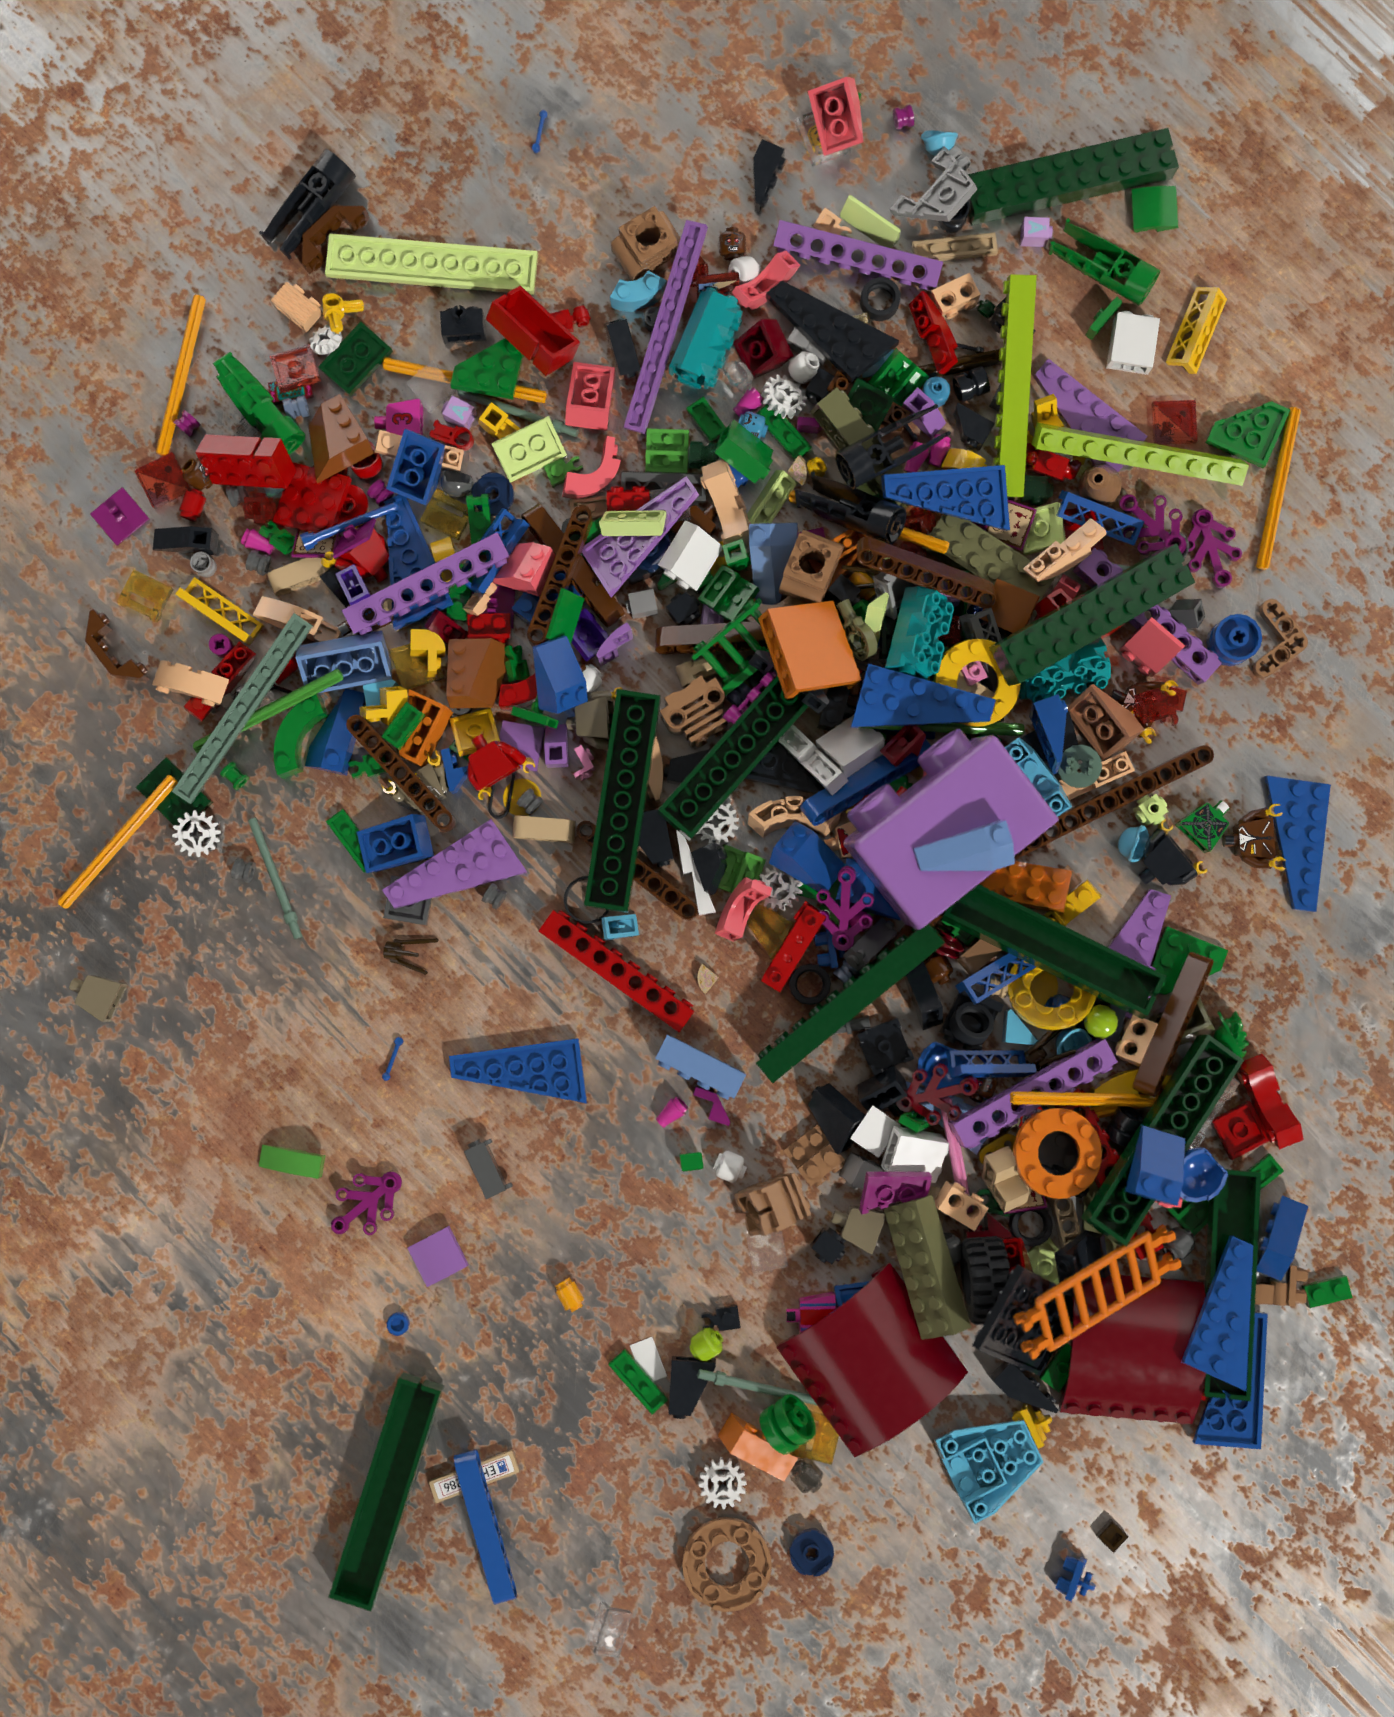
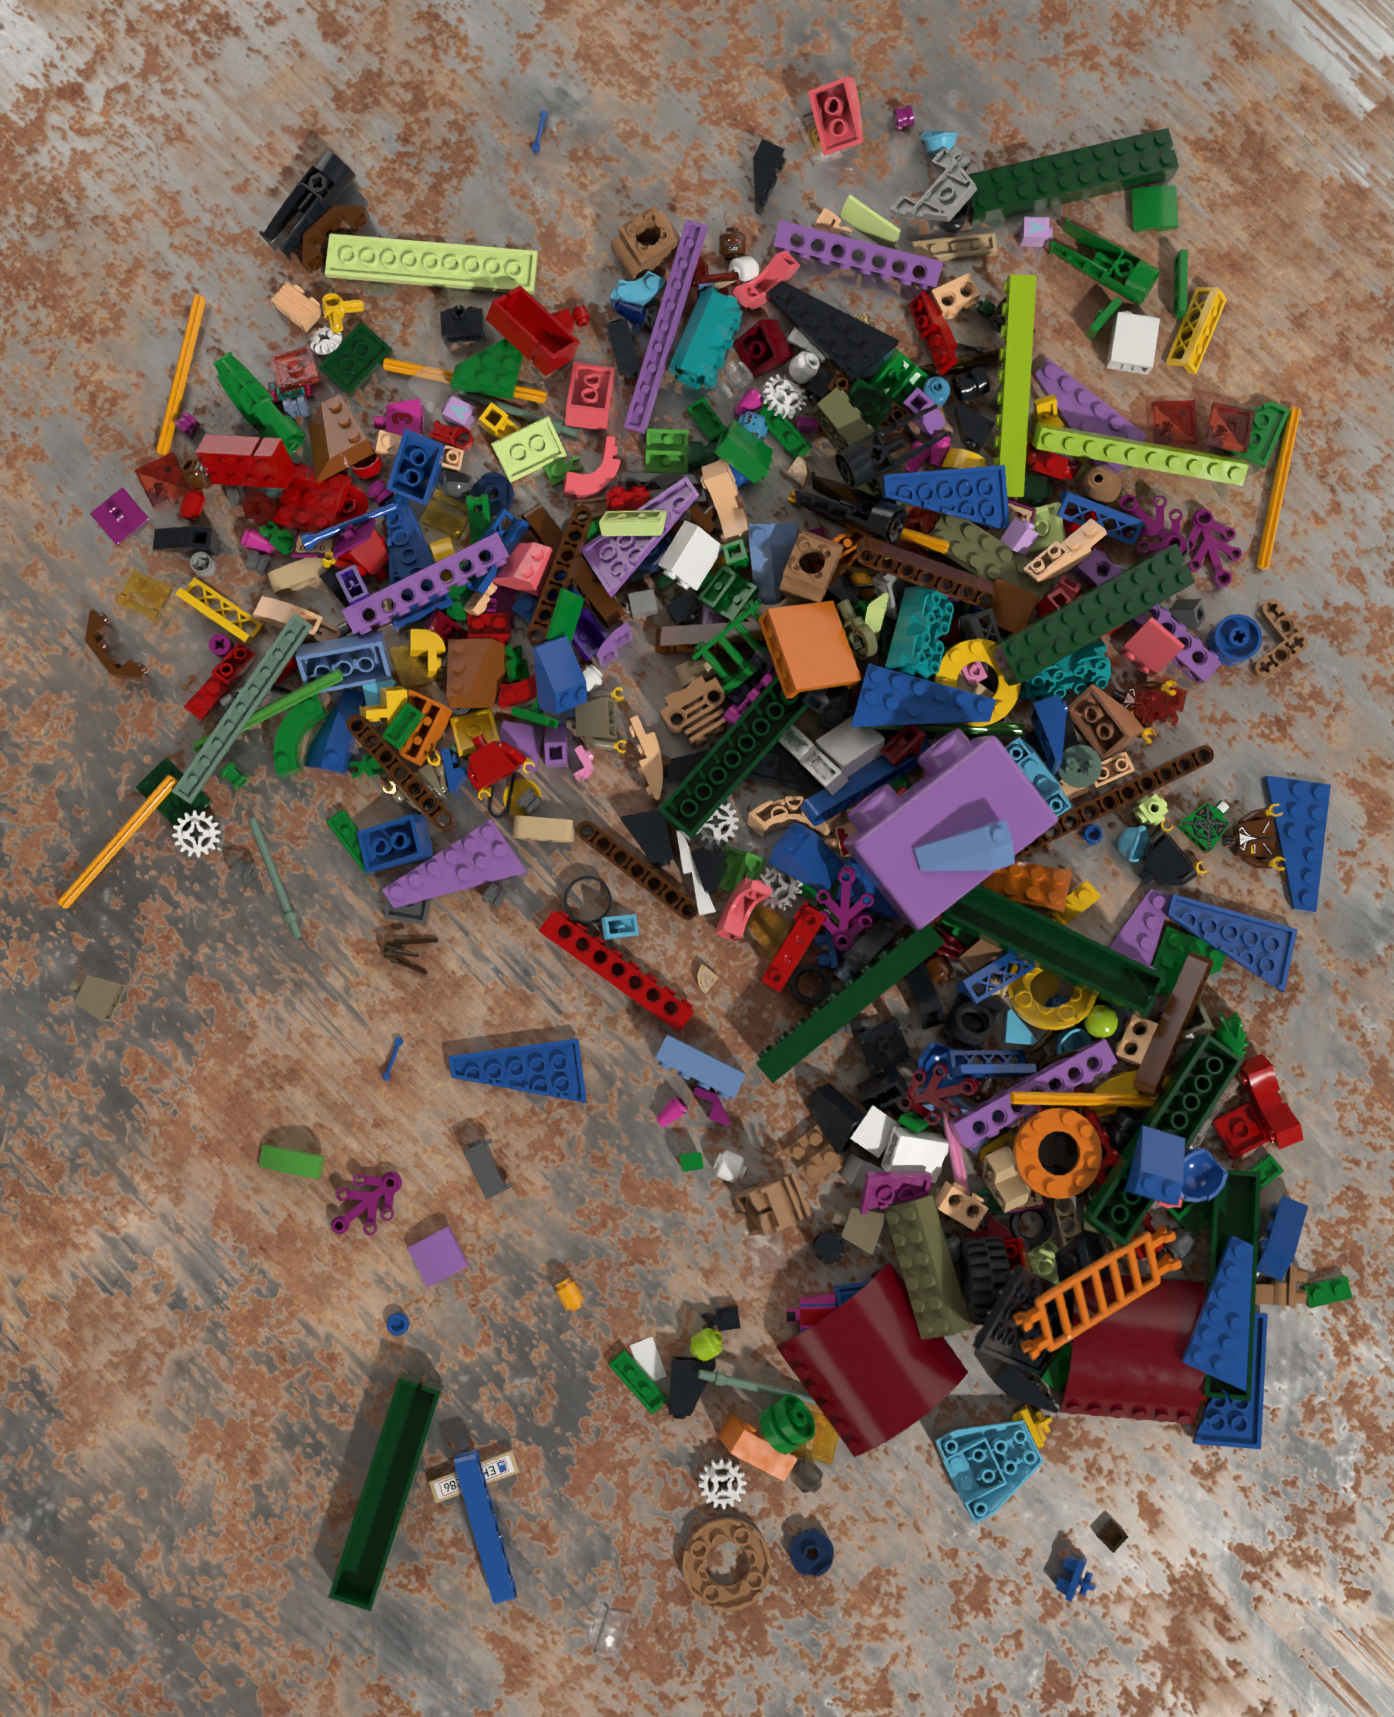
(182, 680): light nougat brick -> none
(622, 801): dark green brick -> none
(631, 311): none -> clear blue cone
(771, 498): yellowish green slope -> none
(816, 465): yellow plate -> none
(880, 283): black tyre -> none
(1020, 536): none -> lavender brick
(1091, 840): none -> blue plate
(1180, 284): none -> green tile
(1229, 427): none -> clear red tile
(1249, 941): none -> blue wing

